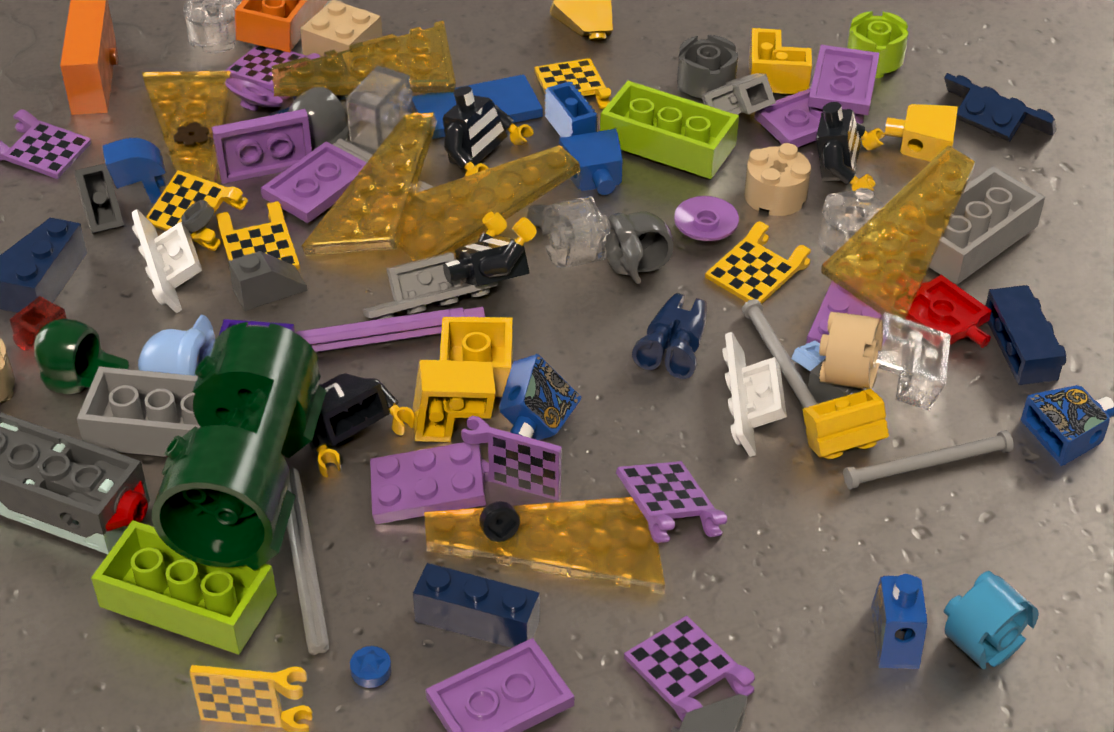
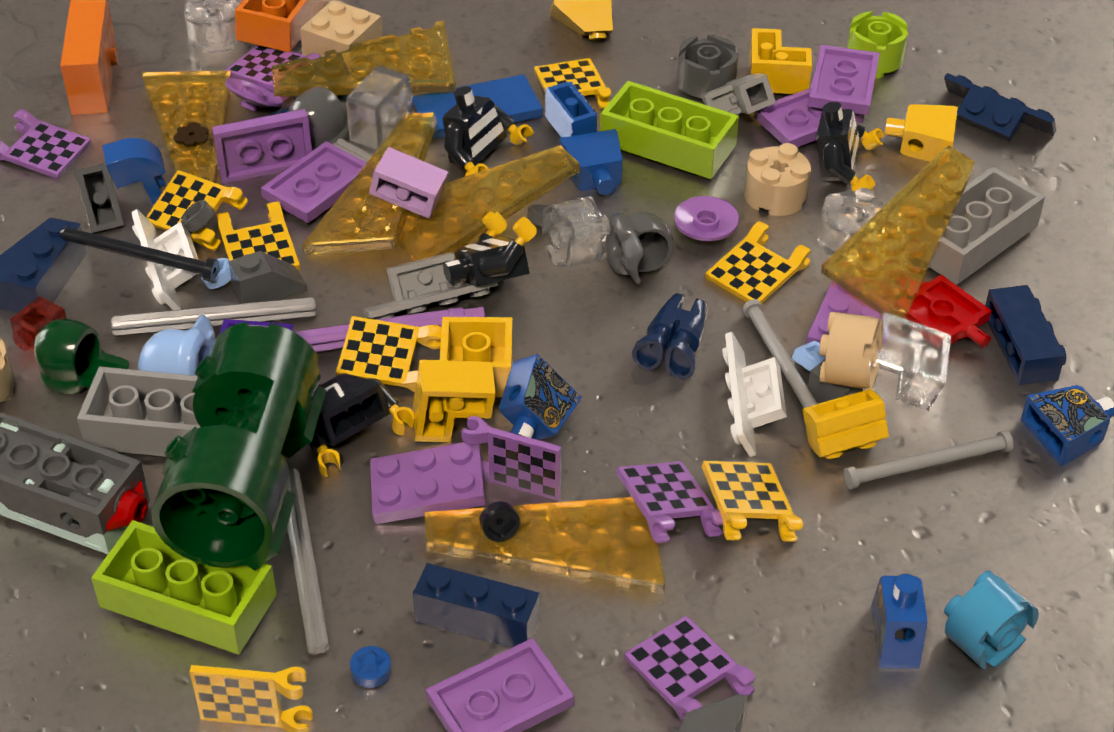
(186, 318): none -> light grey axle
(207, 268): none -> black bar
(223, 275): none -> light blue tile
(385, 350): none -> yellow flag
(408, 182): none -> lavender brick
(749, 492): none -> yellow flag

